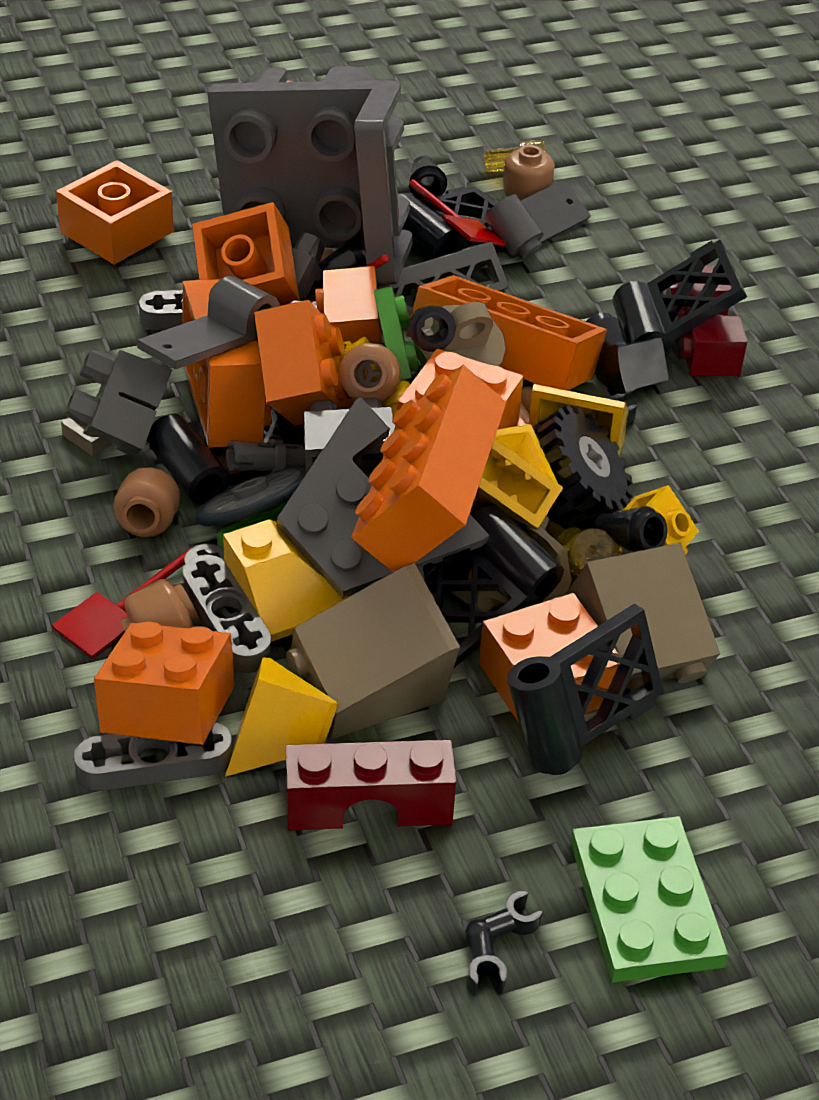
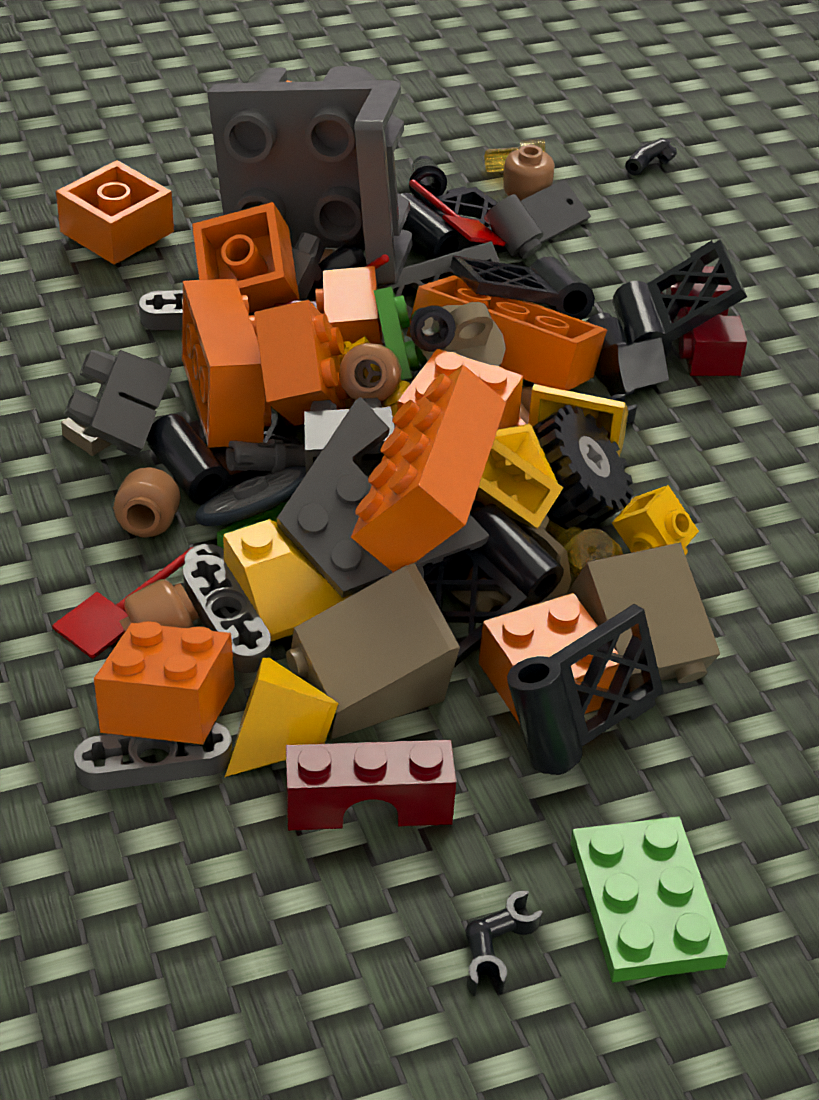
(225, 327): dark grey door -> none
(543, 282): none -> black piece
(634, 528): black cone -> none
(645, 154): none -> black arm

